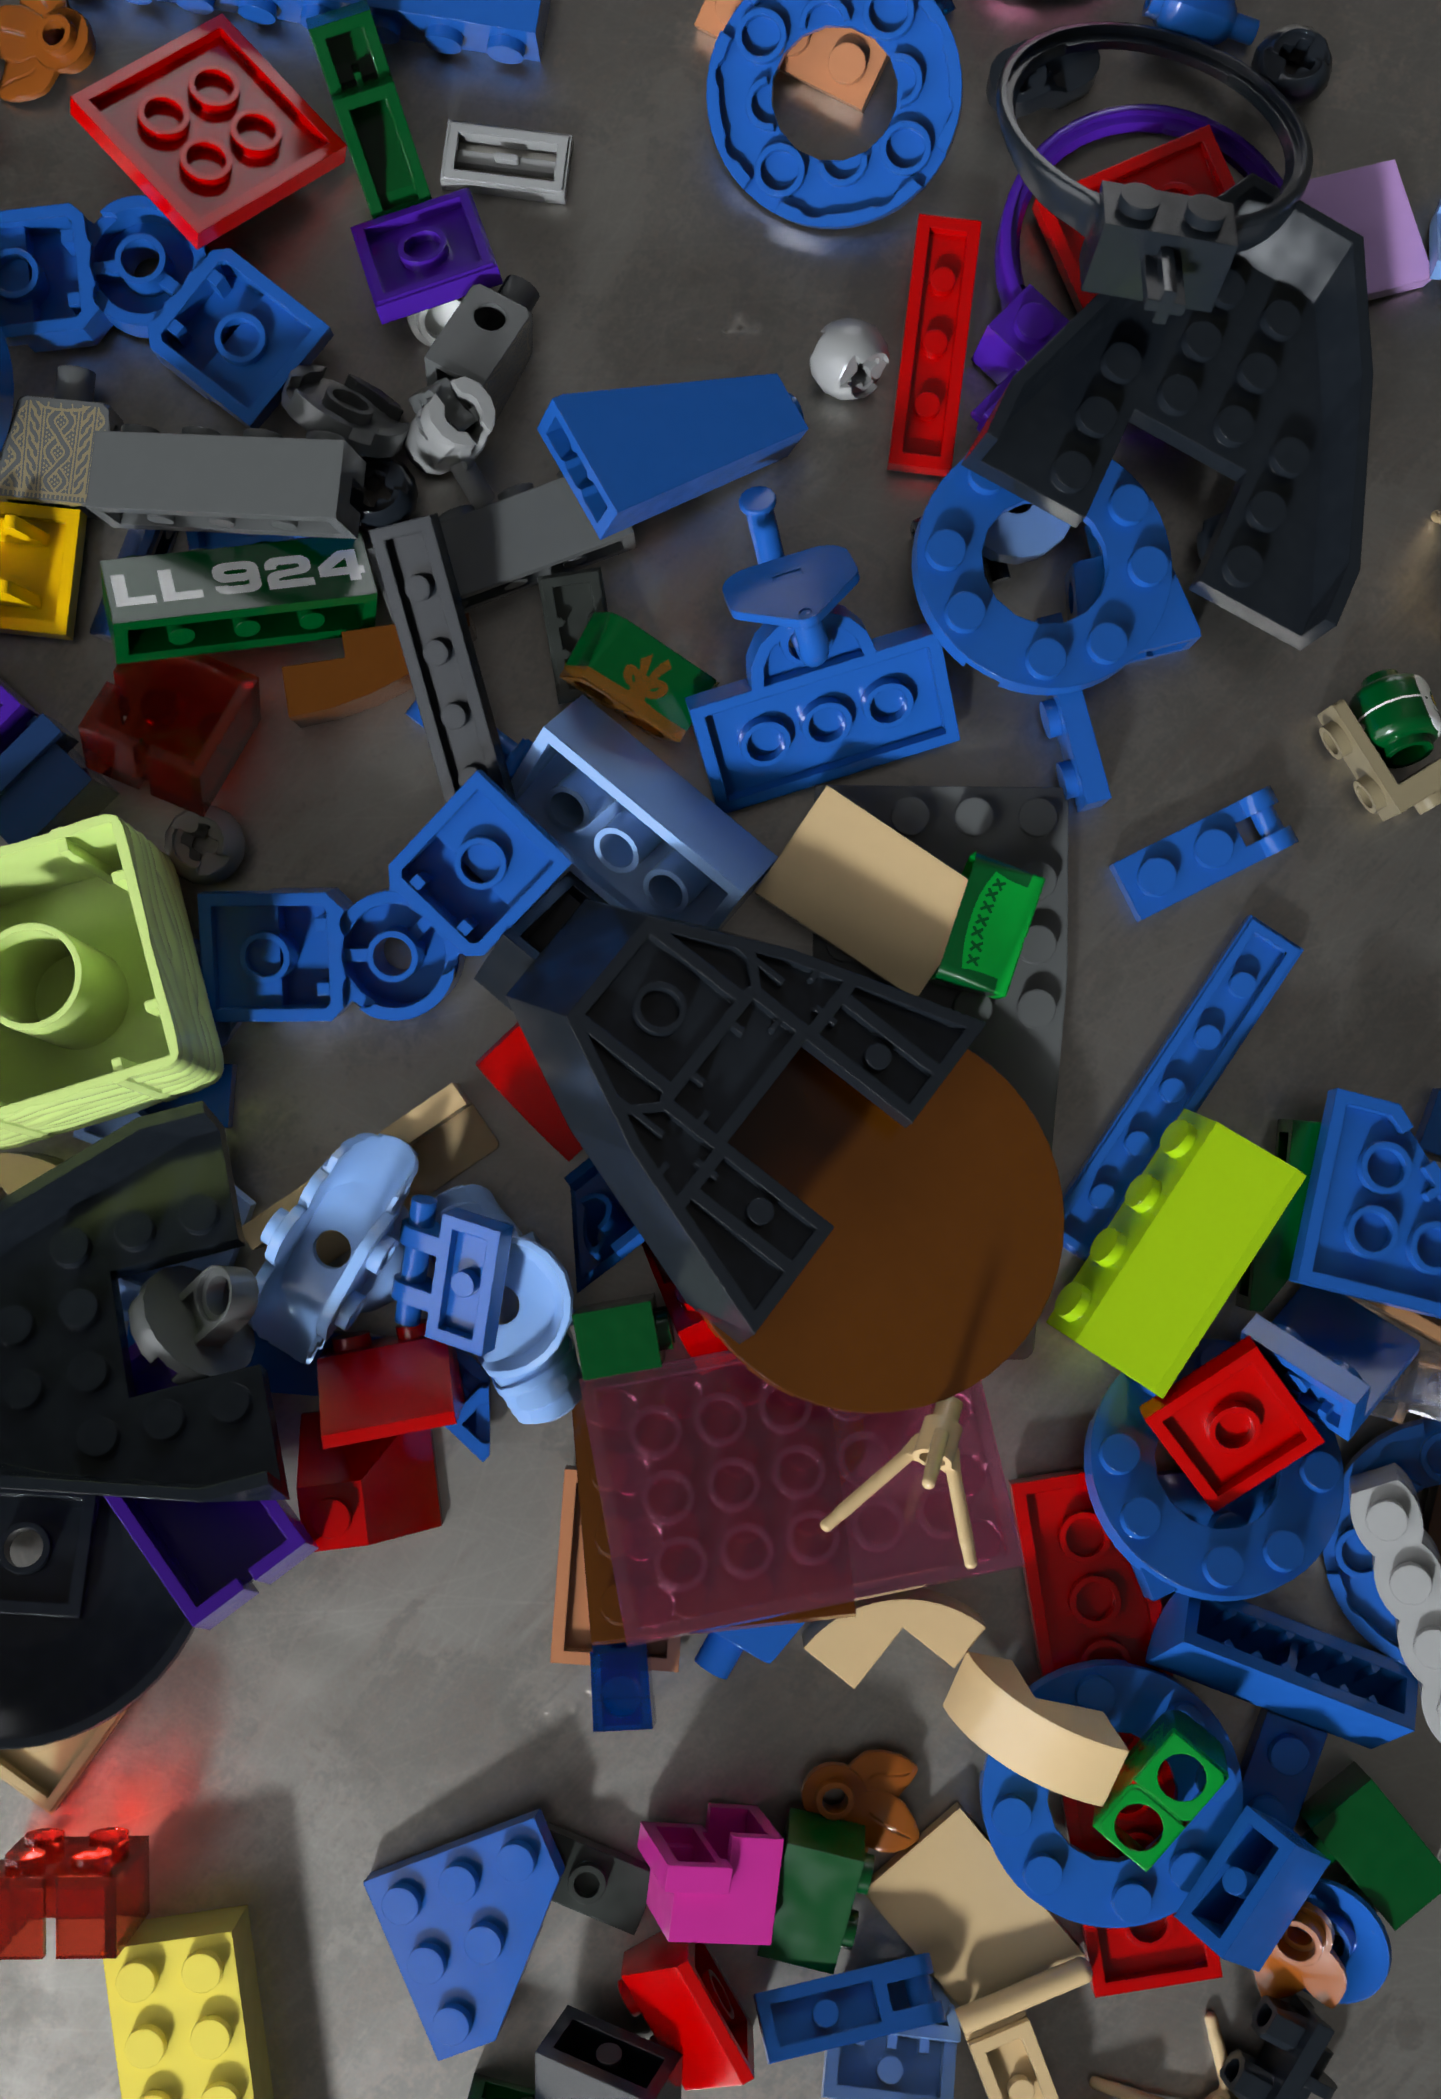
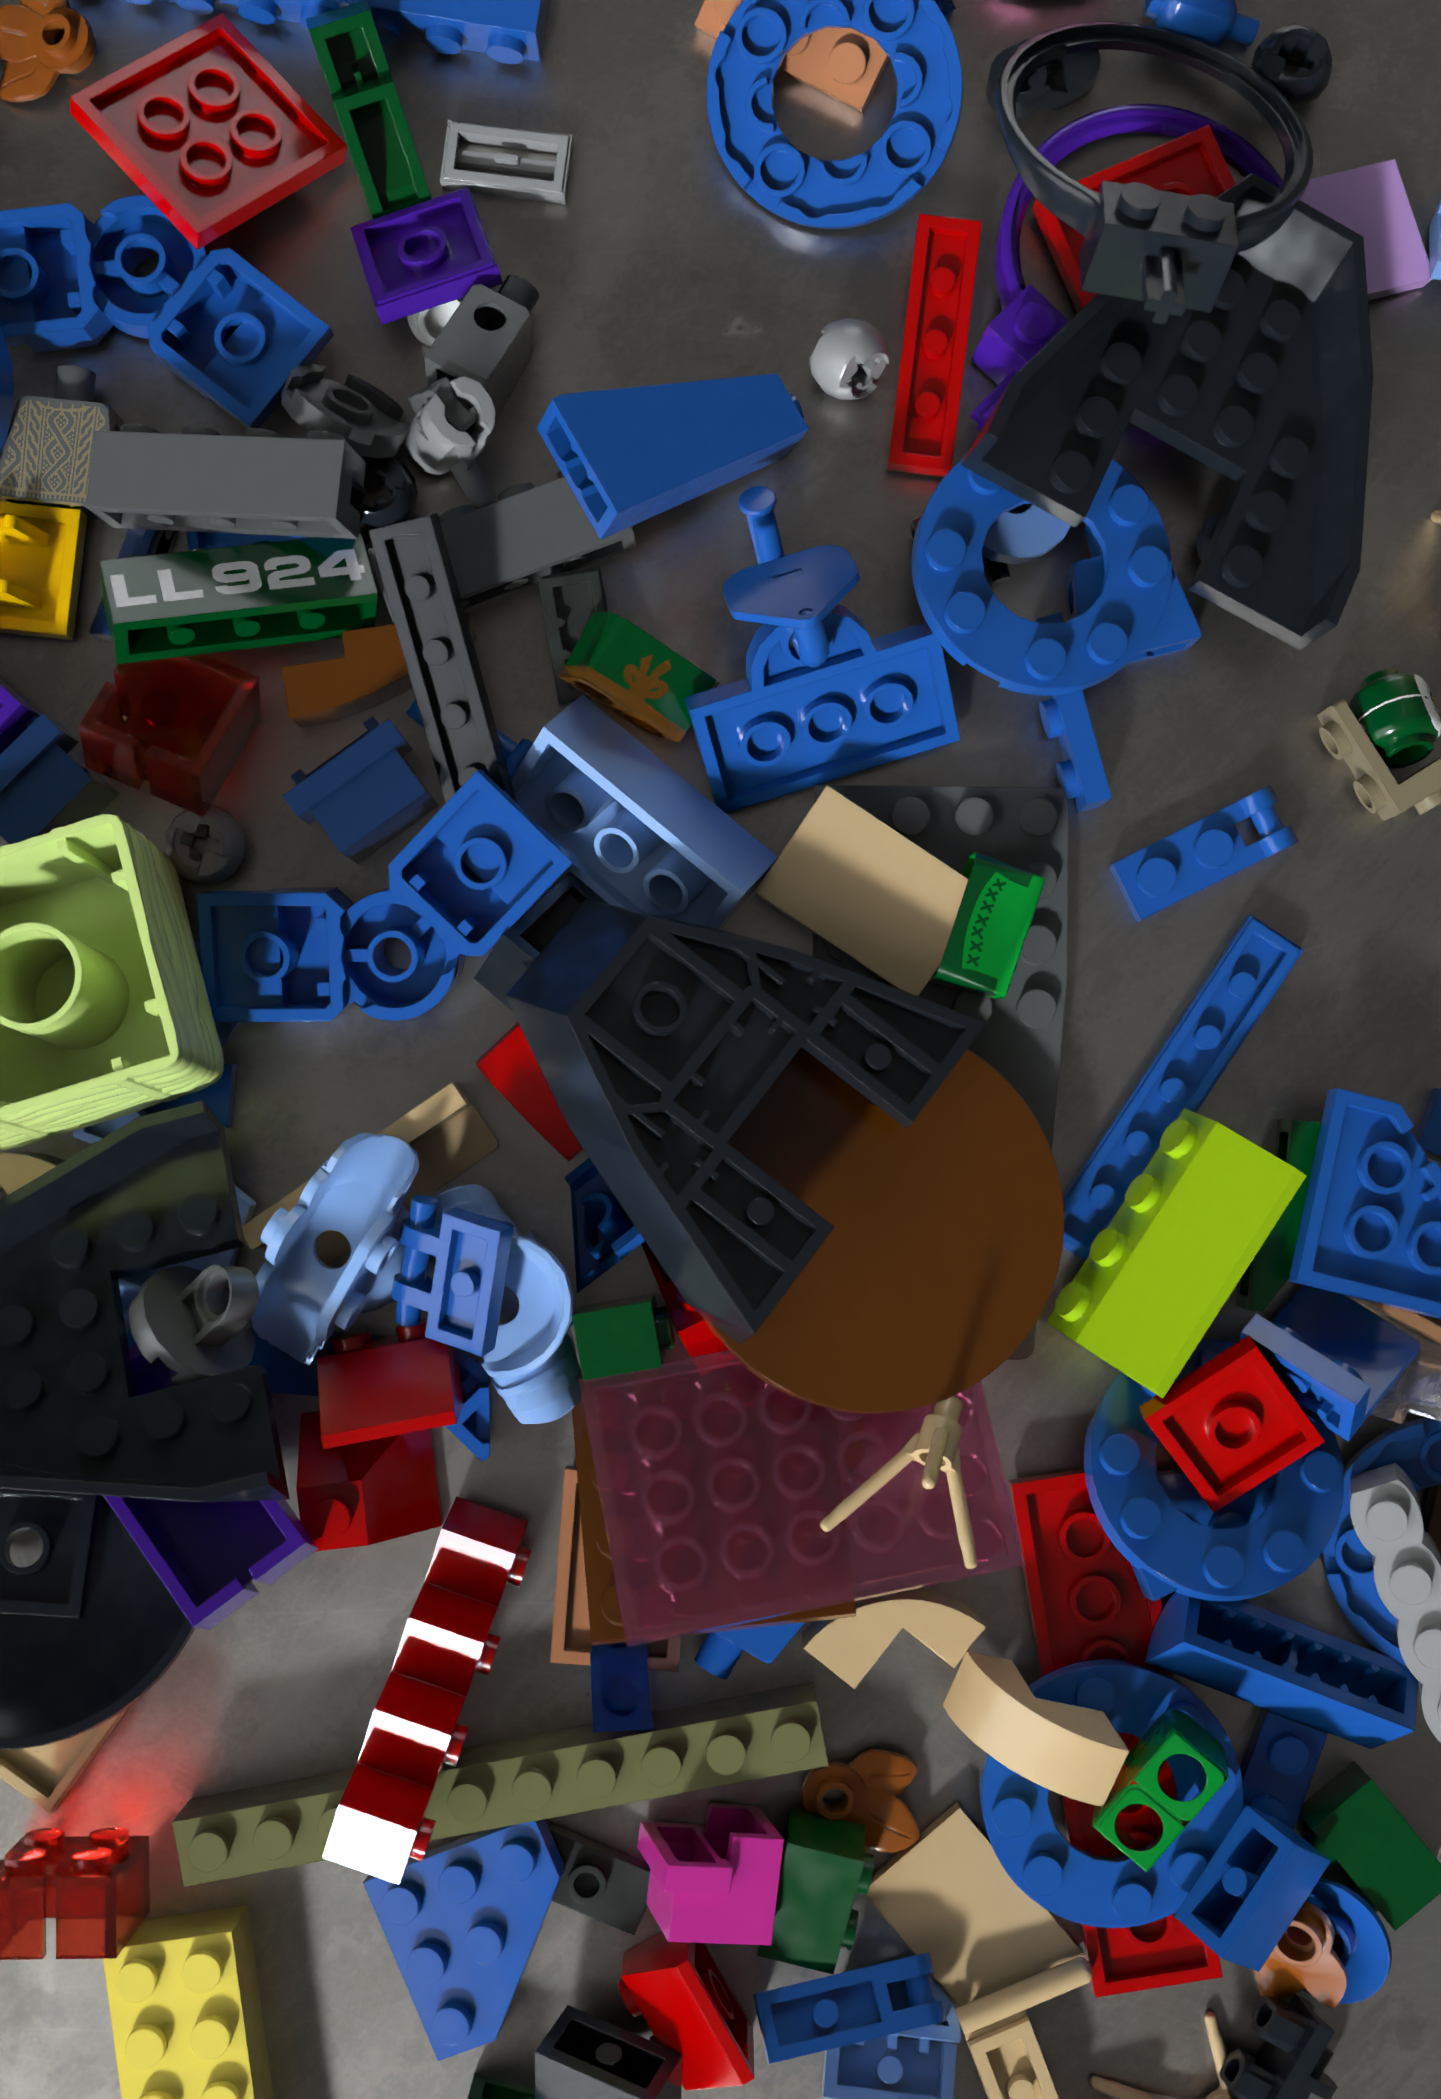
(363, 792): none -> dark blue plate
(420, 1706): none -> red brick
(519, 1781): none -> olive brick

